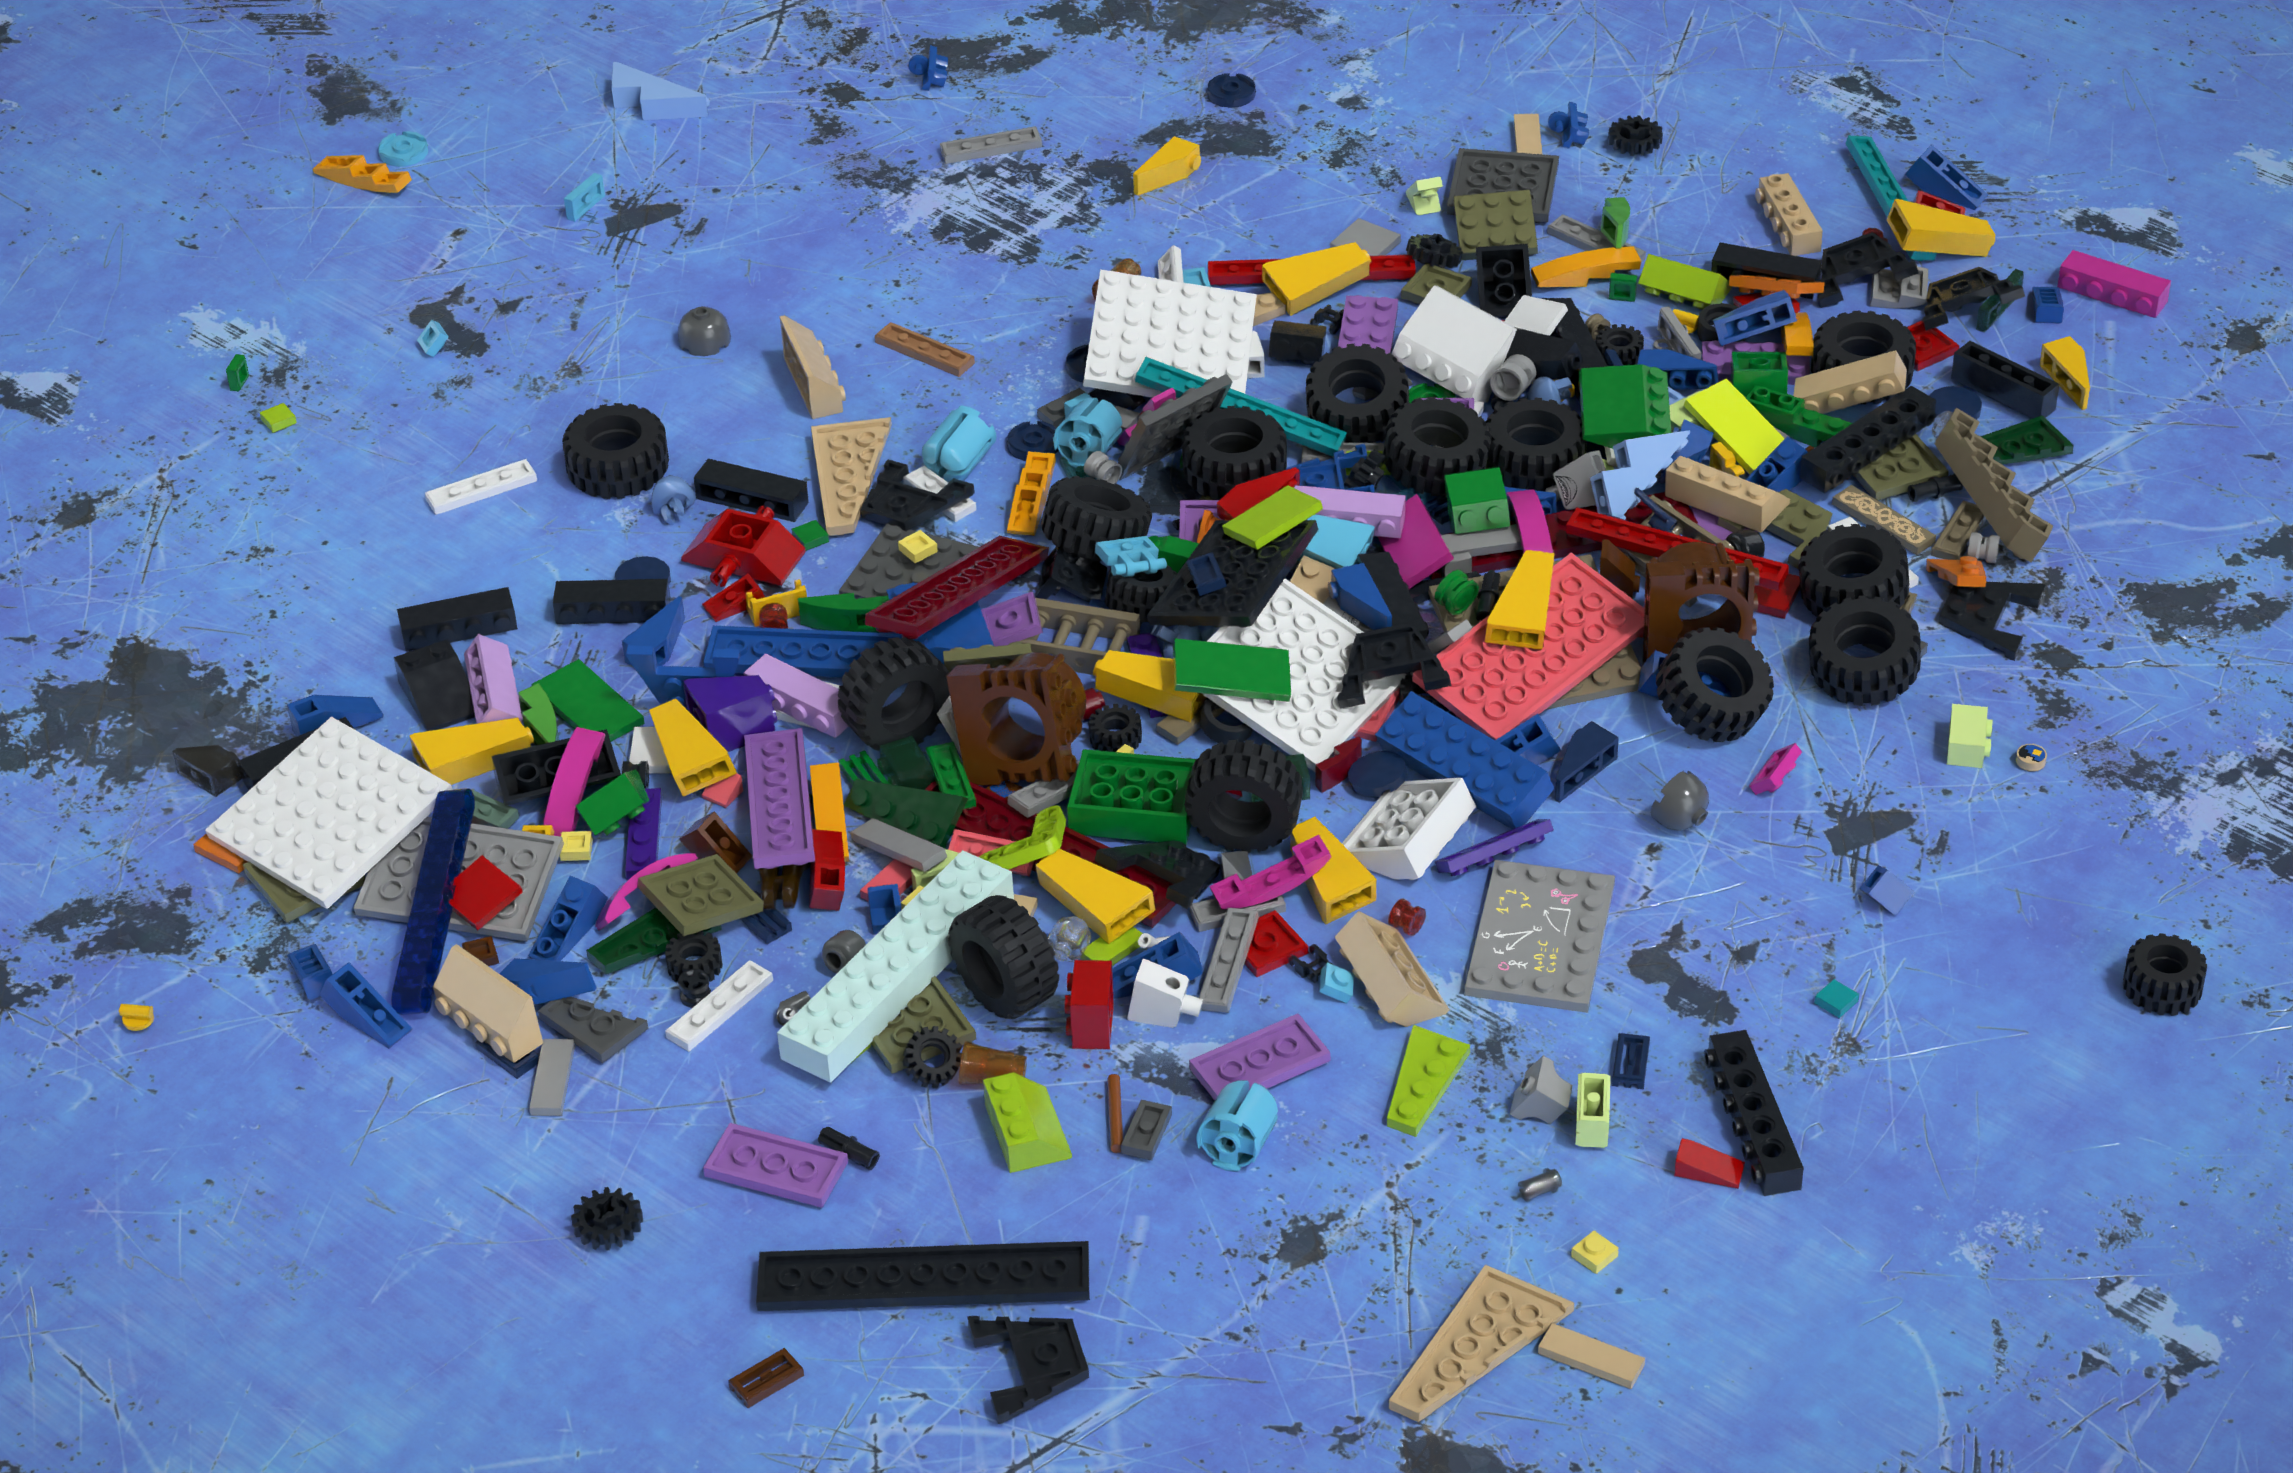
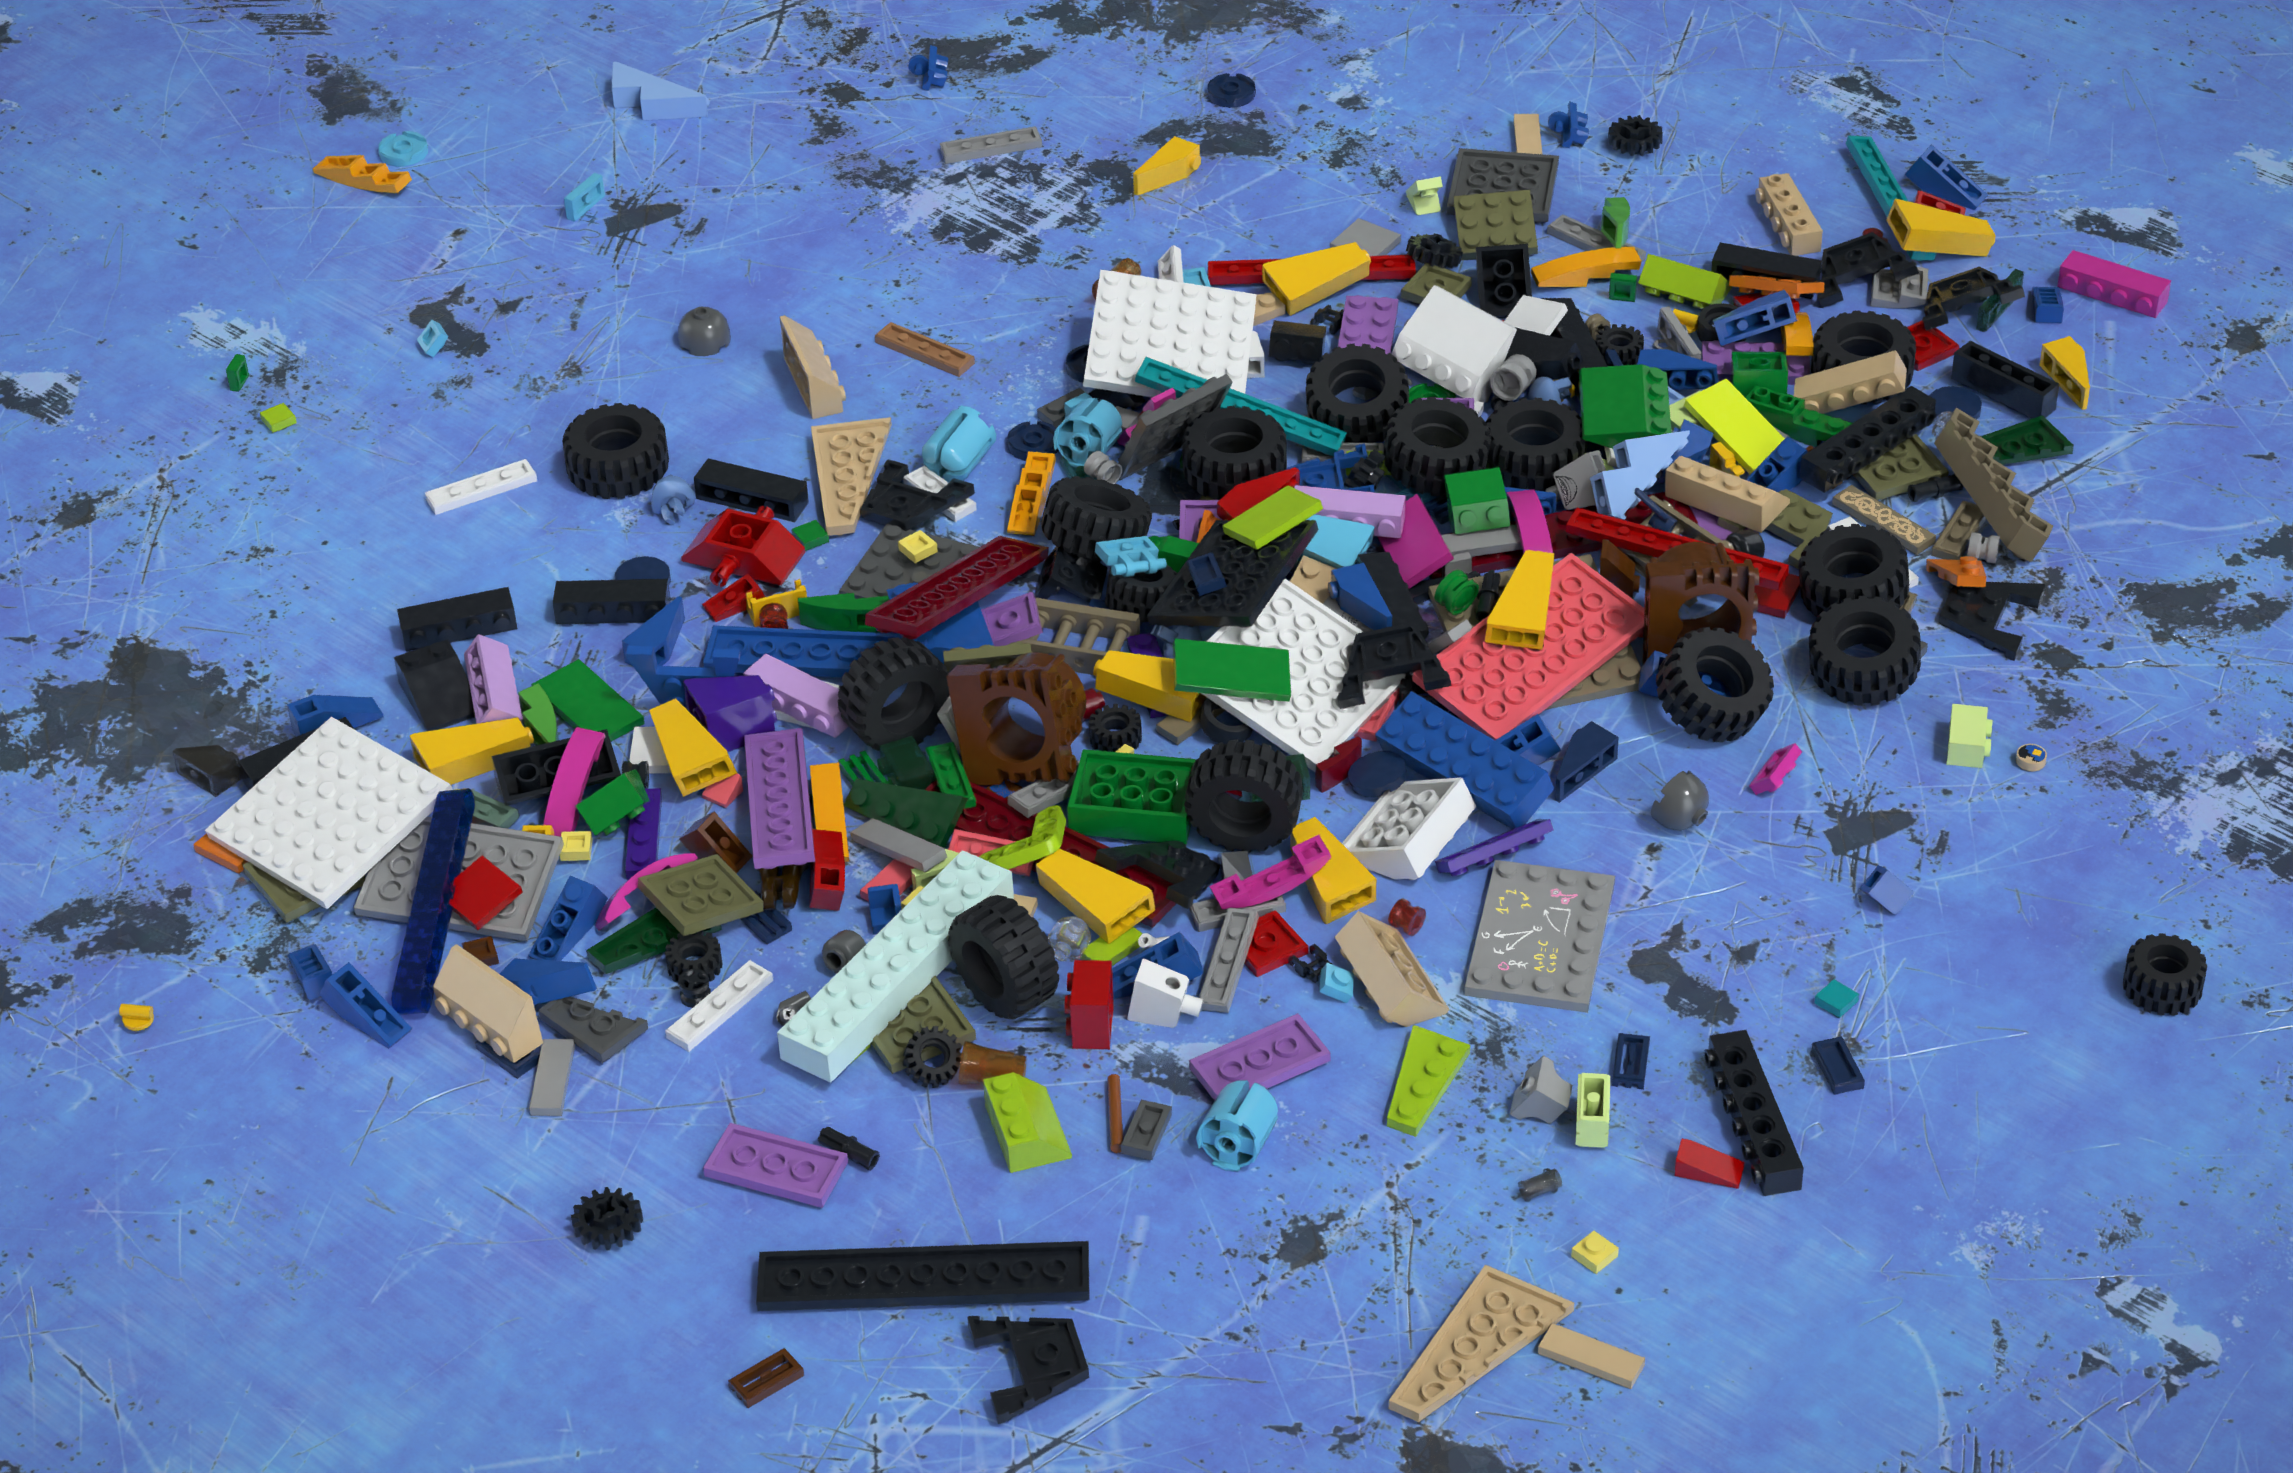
(1838, 1065): none -> dark blue tile

